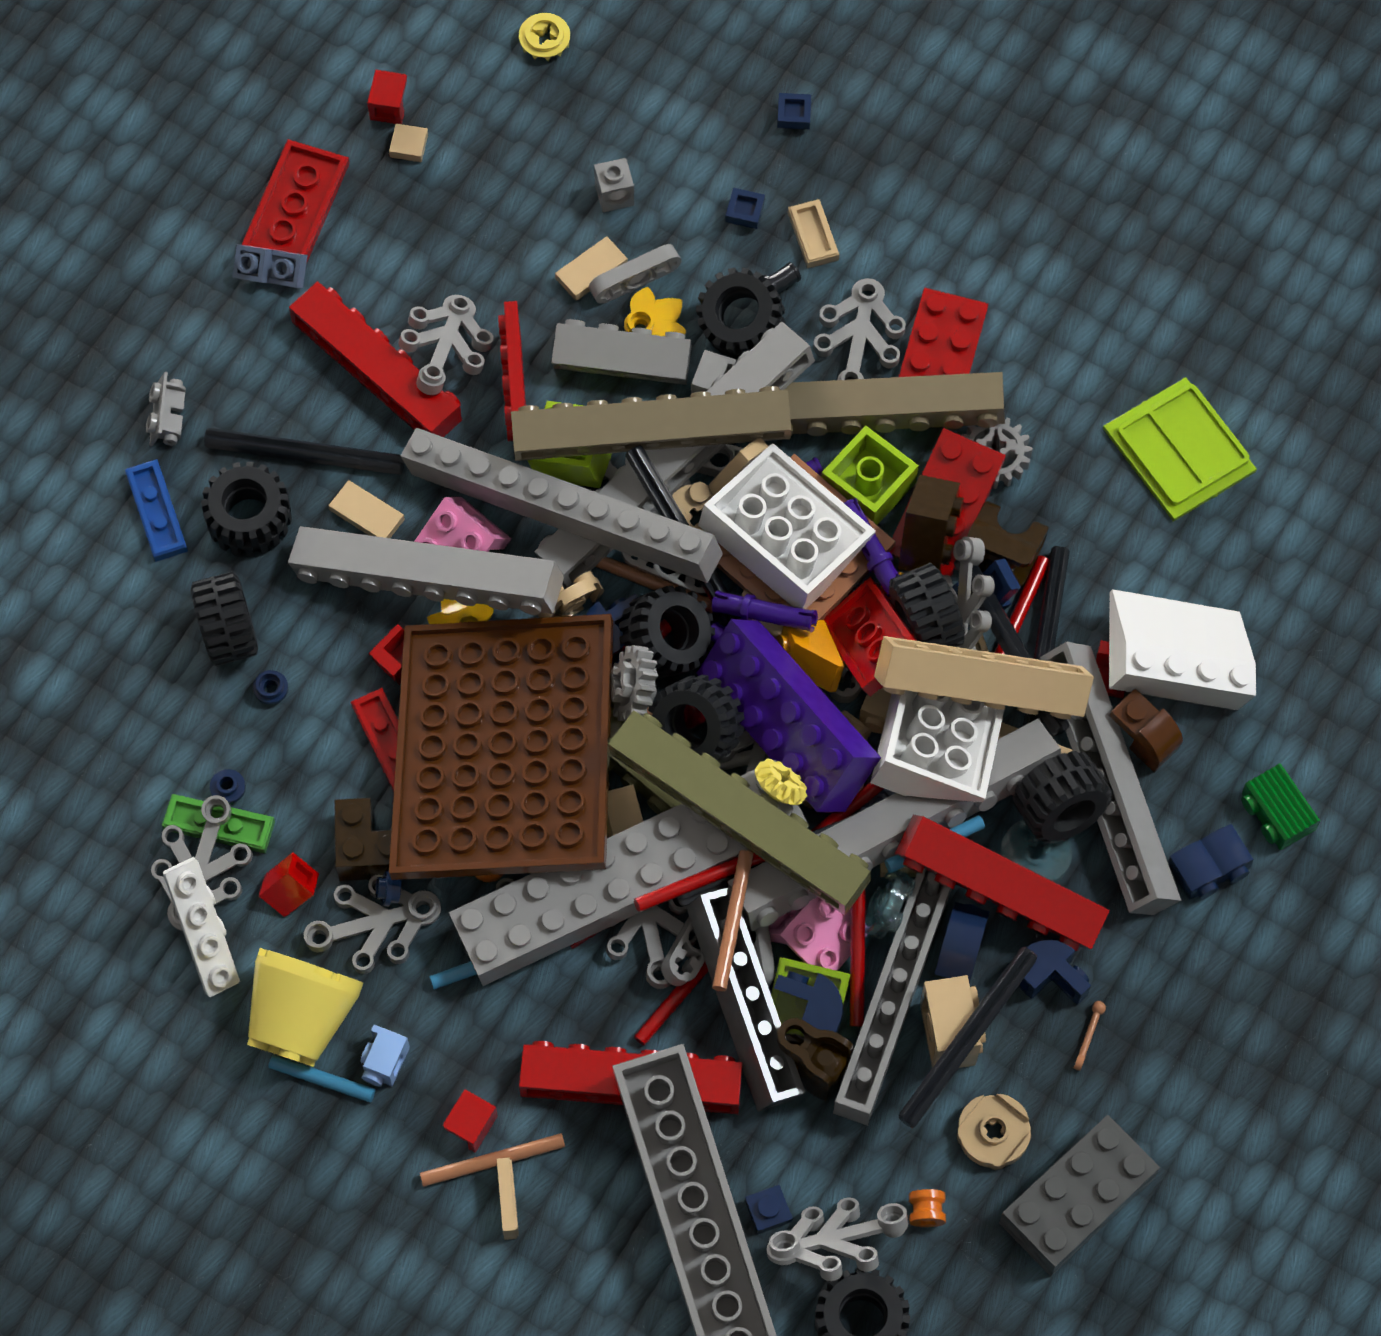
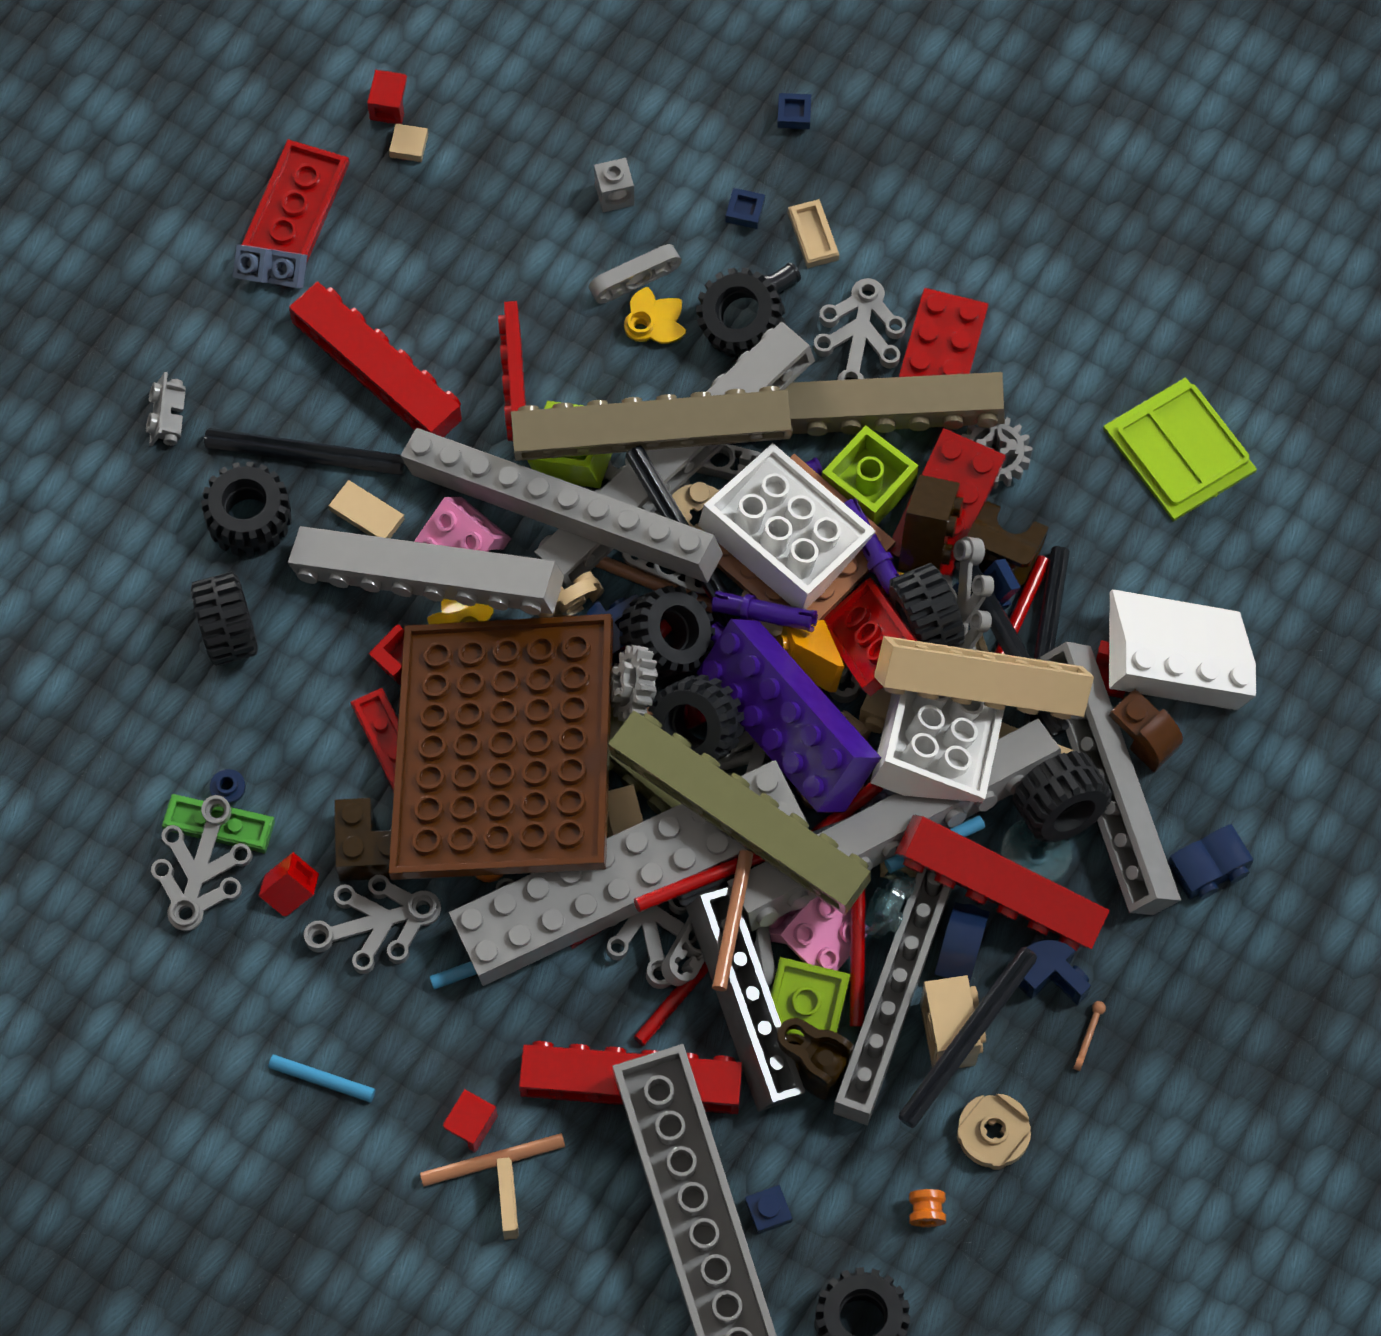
(156, 510): blue tile -> none
(201, 926): white bracket -> none
(270, 678): dark blue plate -> none
(297, 1006): light yellow cone -> none
(383, 1057): light blue brick -> none
(387, 889): dark blue plate -> none
(457, 312): light grey plant -> none
(539, 25): light yellow gear -> none
(582, 270): tan tile -> none
(621, 353): light grey brick -> none
(709, 369): light grey brick -> none
(737, 464): tan tile -> none
(780, 782): light yellow gear -> none
(793, 1246): light grey plant -> none
(824, 999): dark blue brick -> none
(1079, 1195): dark grey brick -> none
(1279, 807): green brick -> none

